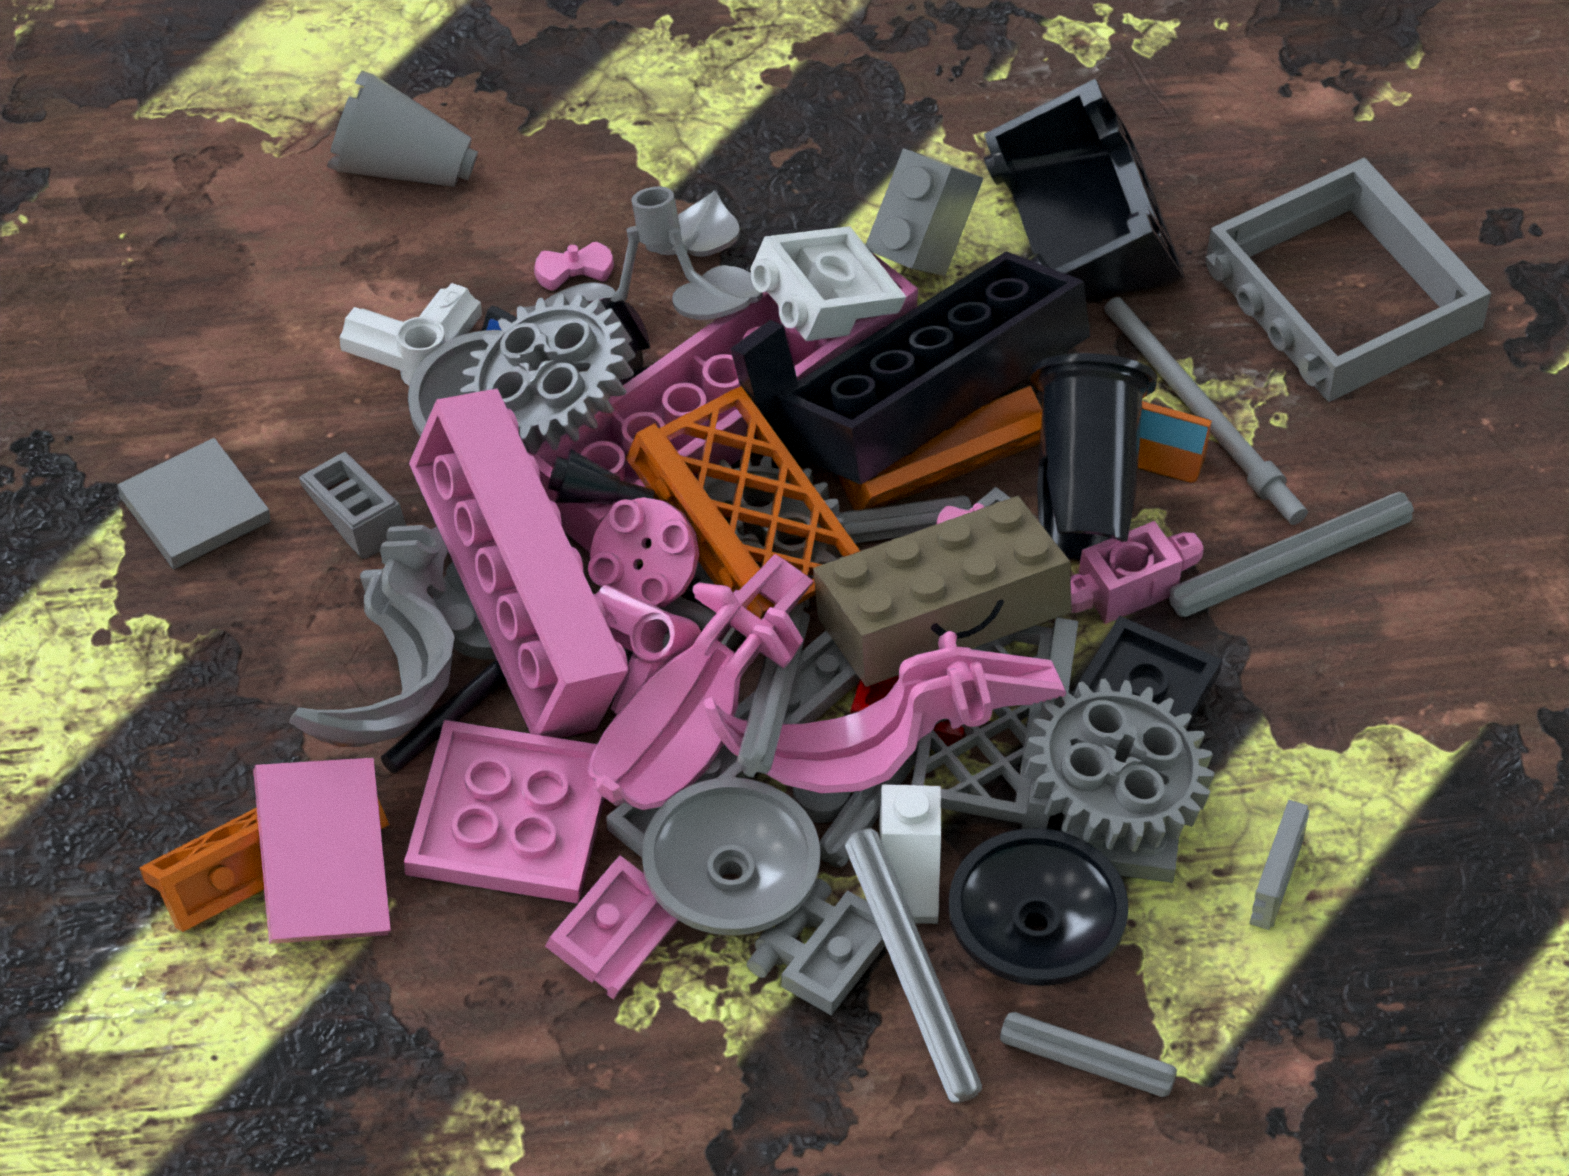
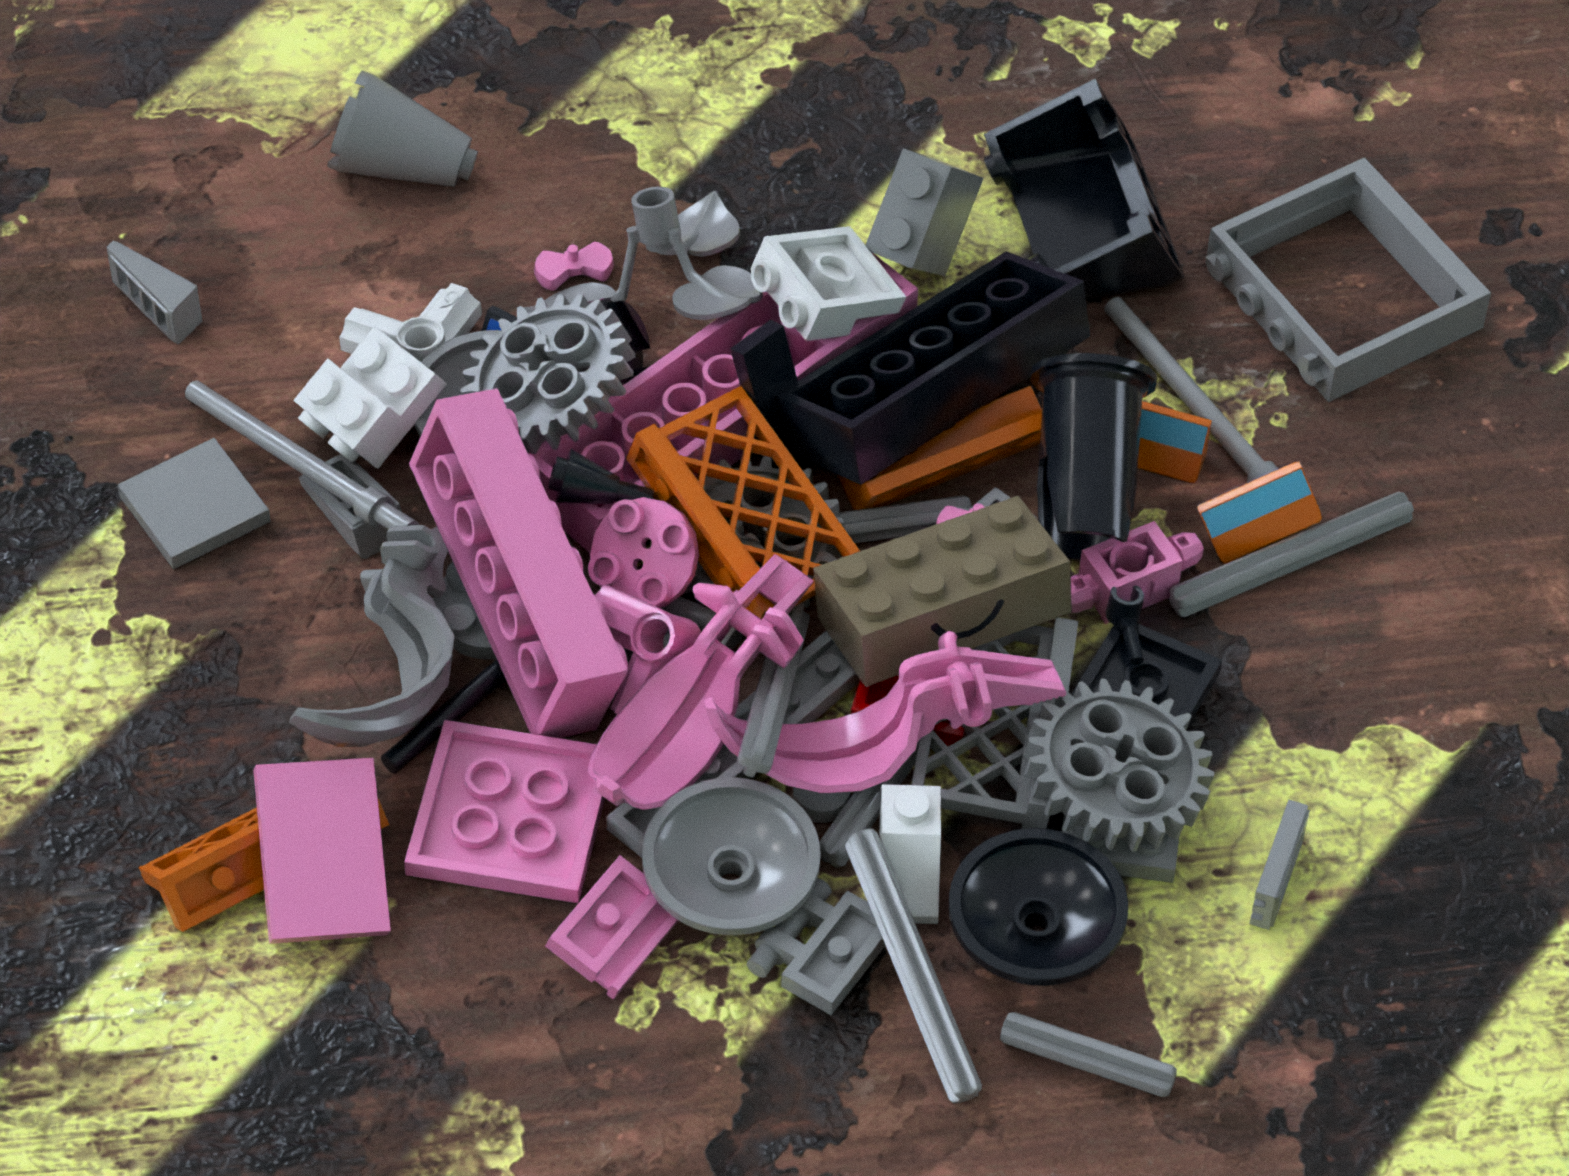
(158, 292): none -> light grey slope
(368, 502): none -> light grey bar
(369, 398): none -> white plate
(1126, 615): none -> black hand
(1260, 512): none -> slope

